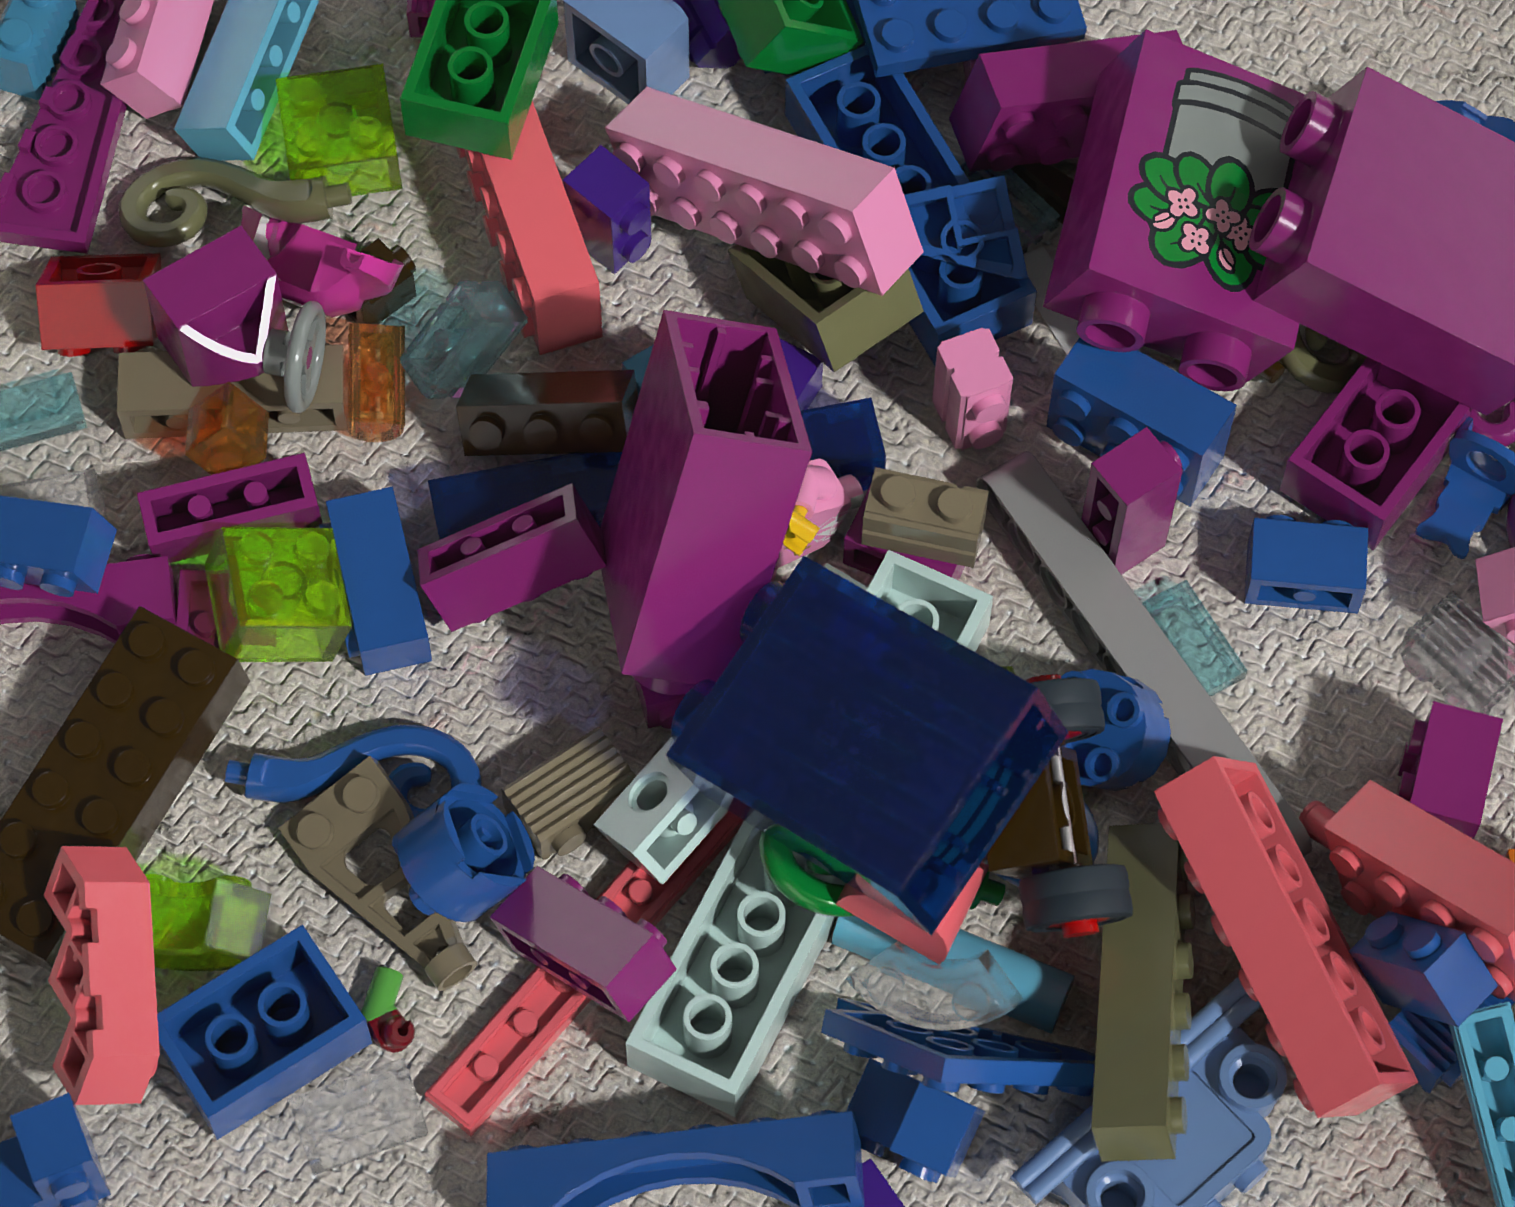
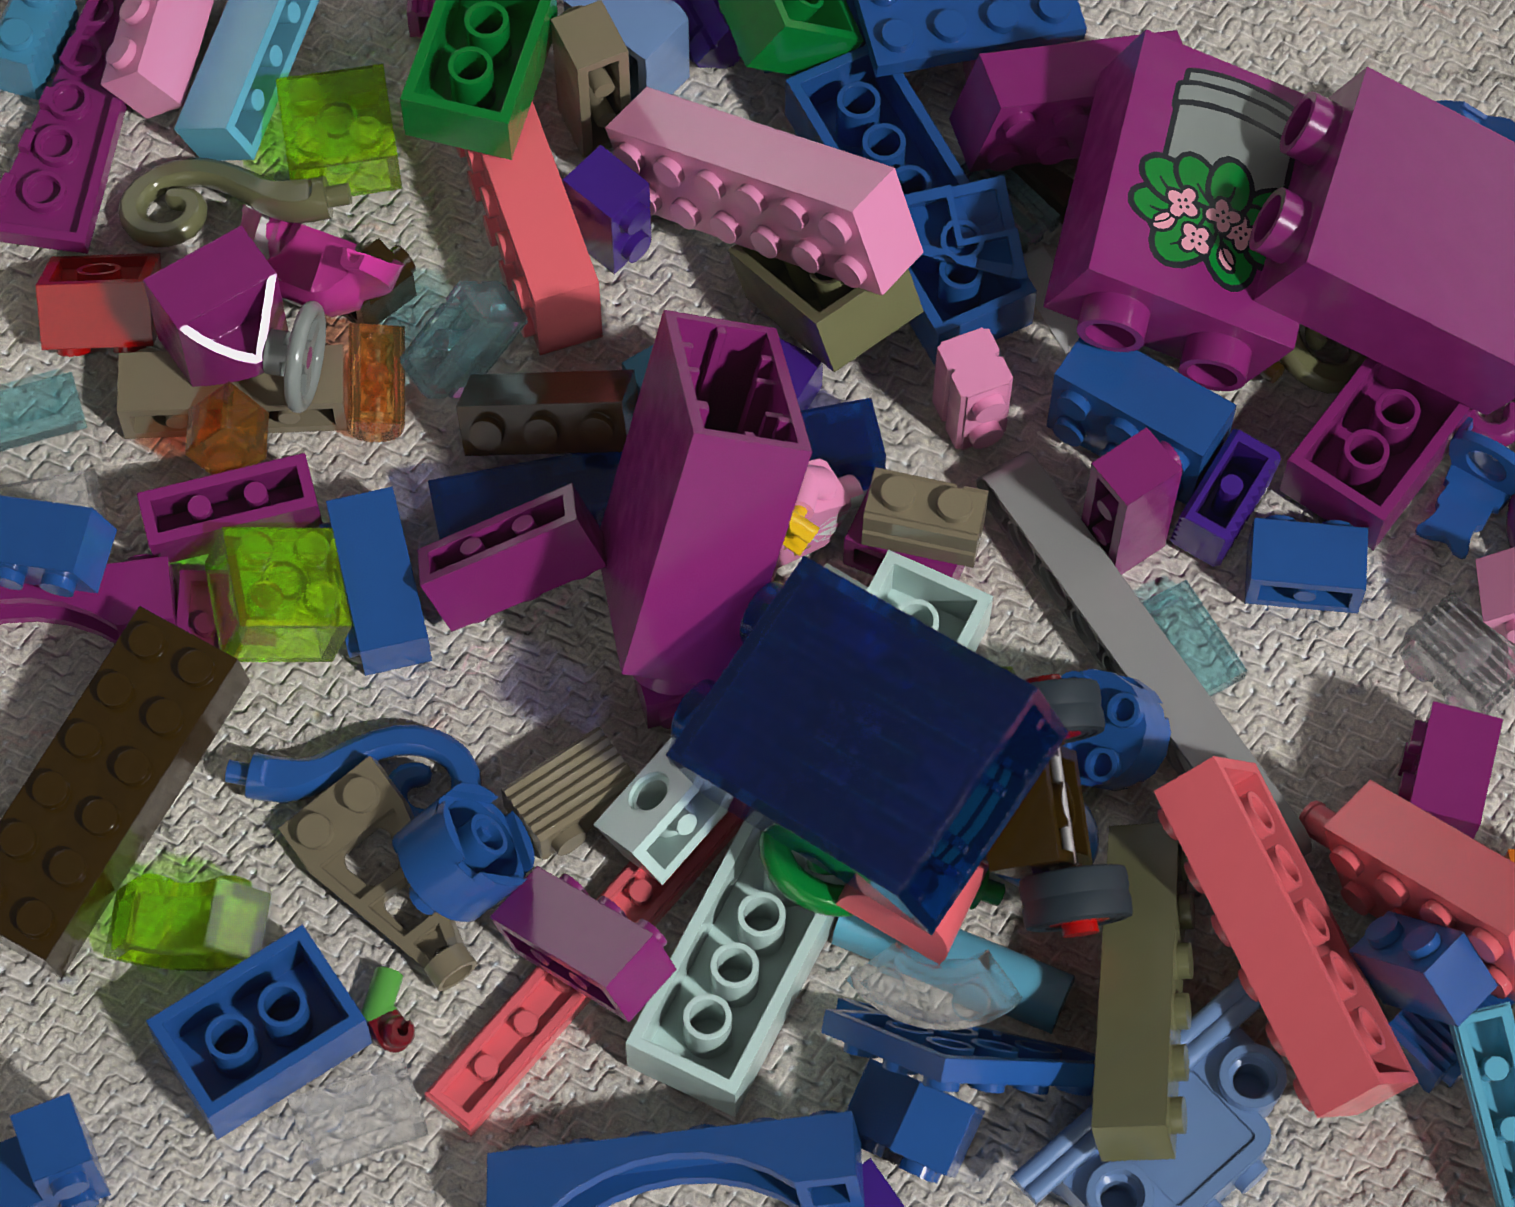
(104, 975): coral brick -> none
(589, 73): none -> dark tan brick
(1225, 498): none -> dark purple brick

